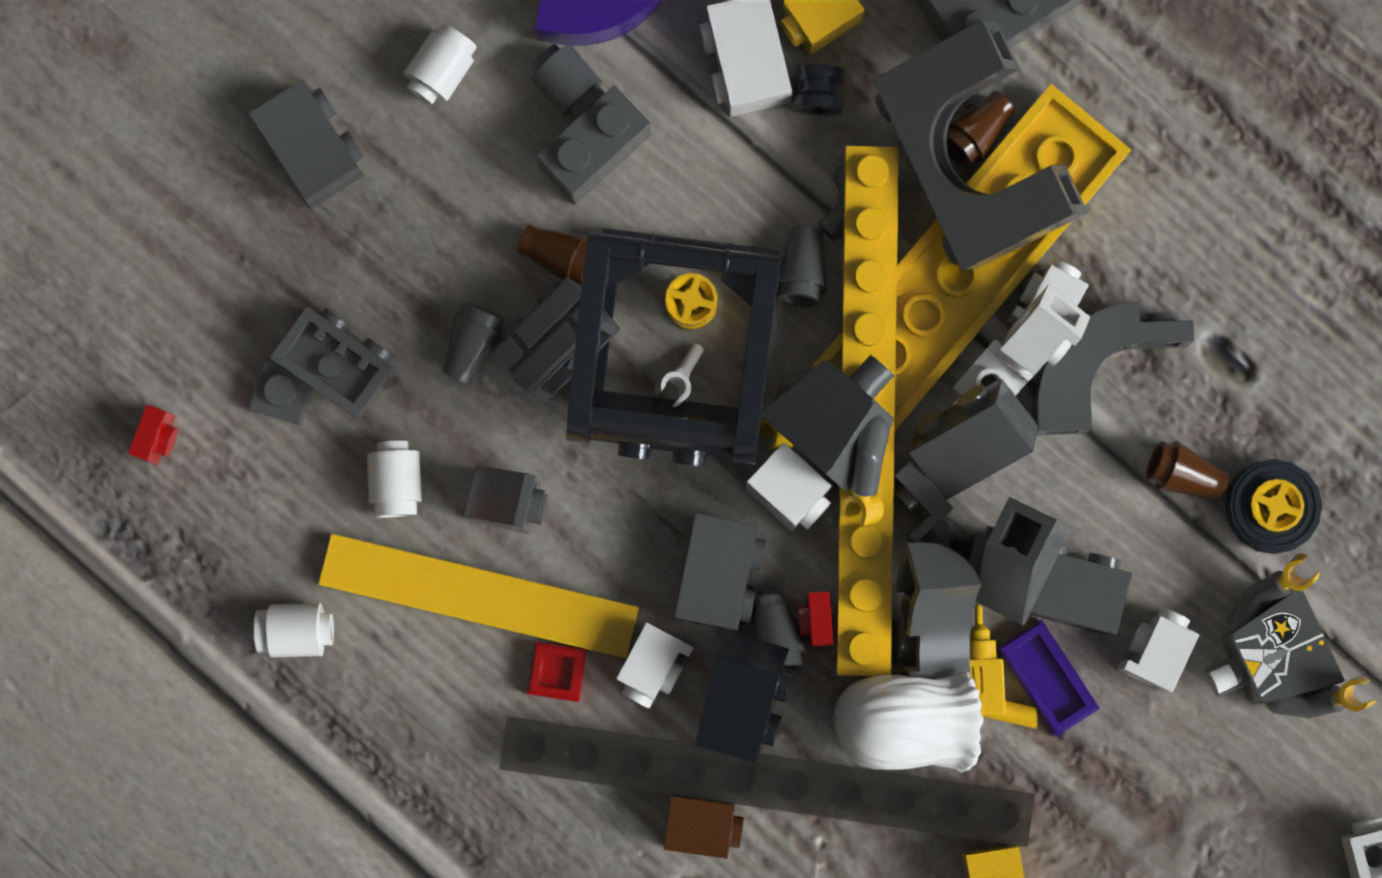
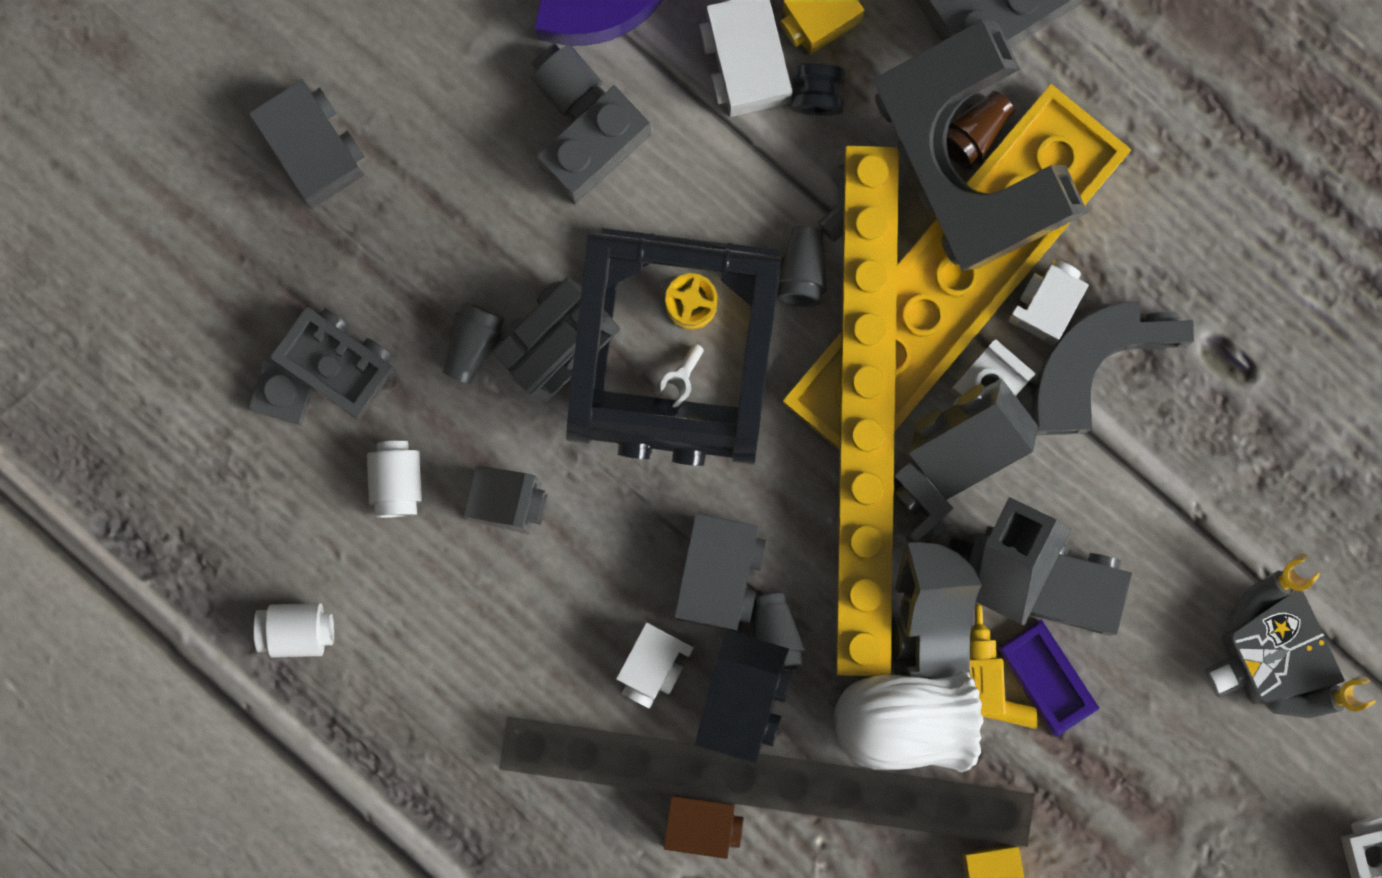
(154, 435): red plate -> none
(439, 65): white brick -> none
(479, 596): yellow tile -> none
(555, 251): reddish brown cone -> none
(557, 672): red tile -> none
(790, 489): white brick -> none
(816, 619): red plate -> none
(836, 428): dark grey torso -> none
(1044, 332): white brick -> none
(1160, 651): white brick -> none
(1185, 472): reddish brown cone -> none
(1292, 511): black wheel -> none

